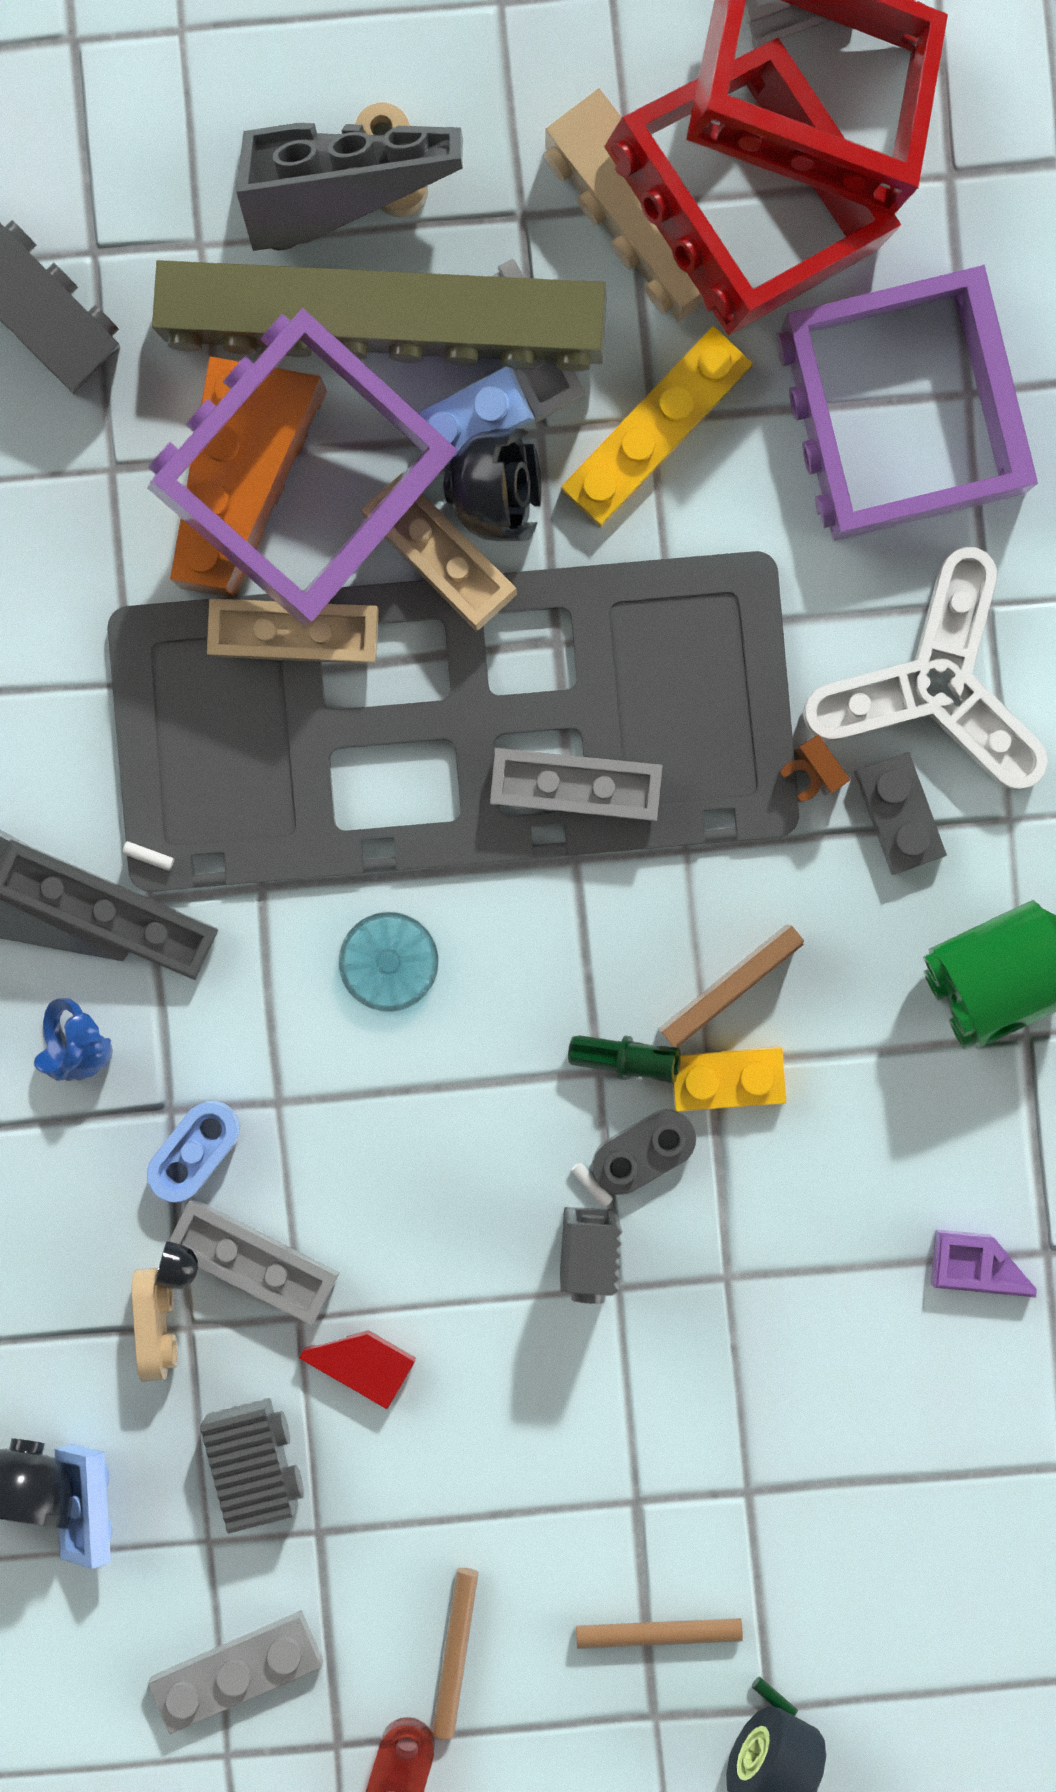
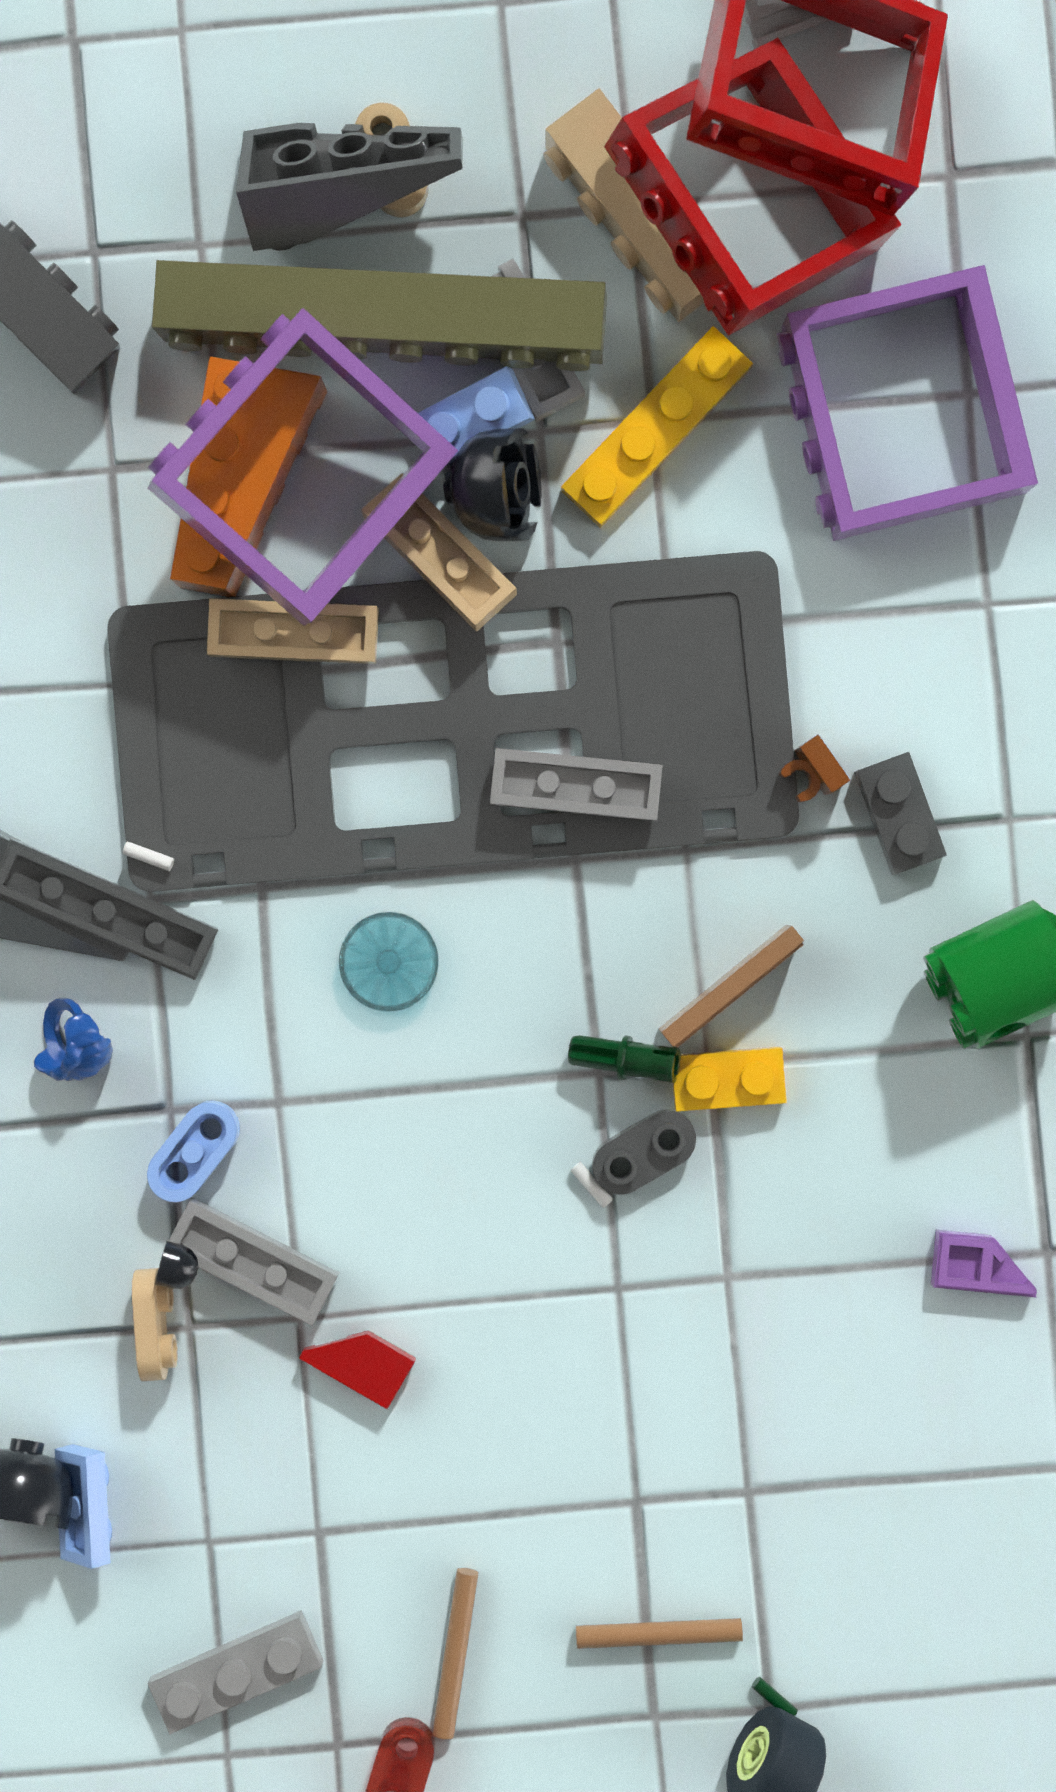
(251, 1465): dark grey brick -> none
(590, 1254): dark grey brick -> none
(947, 644): white piece -> none

